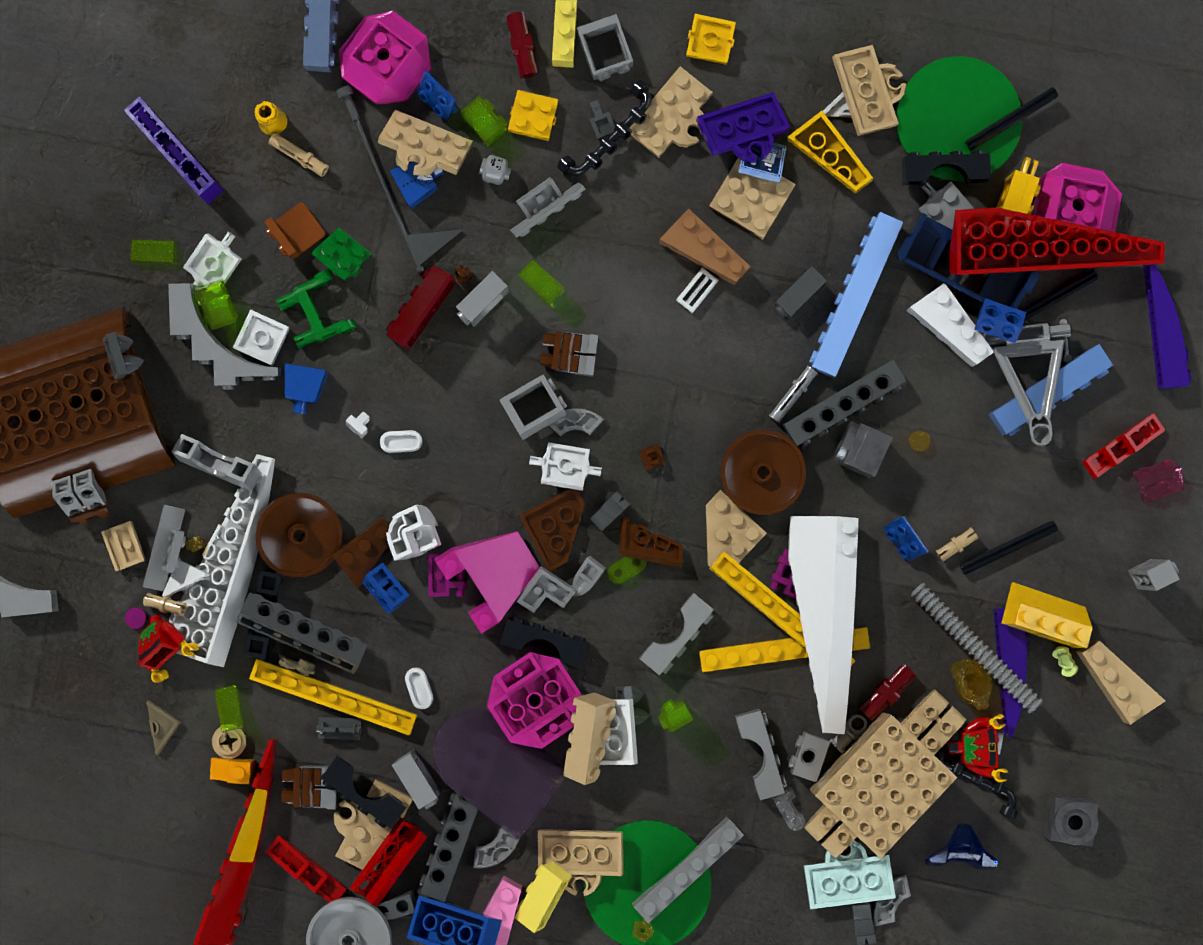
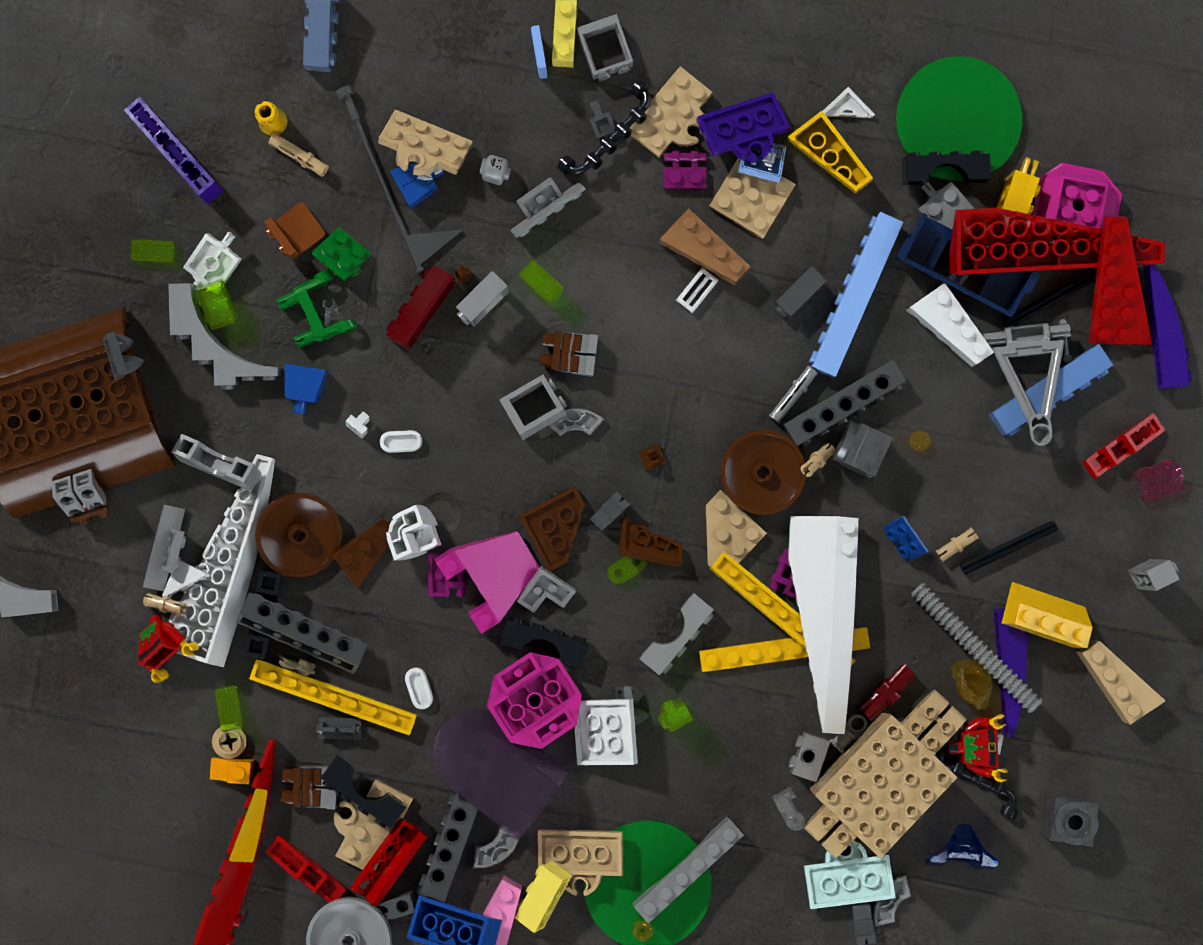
(123, 546): tan plate -> none
(136, 617): magenta tile -> none
(161, 725): dark tan tile -> none
(194, 544): clear yellow plate -> none
(261, 337): white plate -> none
(328, 312): none -> clear hand
(385, 588): blue brick -> none
(387, 79): dark pink piece -> none
(417, 780): light grey window -> none
(436, 97): blue hinge -> none
(484, 121): clear neon green brick -> none
(522, 45): dark red piece -> none
(533, 115): yellow plate -> none
(539, 53): none -> light blue tile
(565, 466): white plate -> none
(587, 576): light grey plate -> none
(588, 737): tan wedge -> none
(685, 177): none -> magenta plate
(710, 39): yellow plate -> none
(767, 780): light grey arch -> none
(817, 459): none -> tan pin
(868, 89): tan plate -> none
(1000, 320): blue brick -> none
(1011, 119): black axle -> none
(1065, 661): yellowish green piece -> none
(1118, 298): none -> red wing

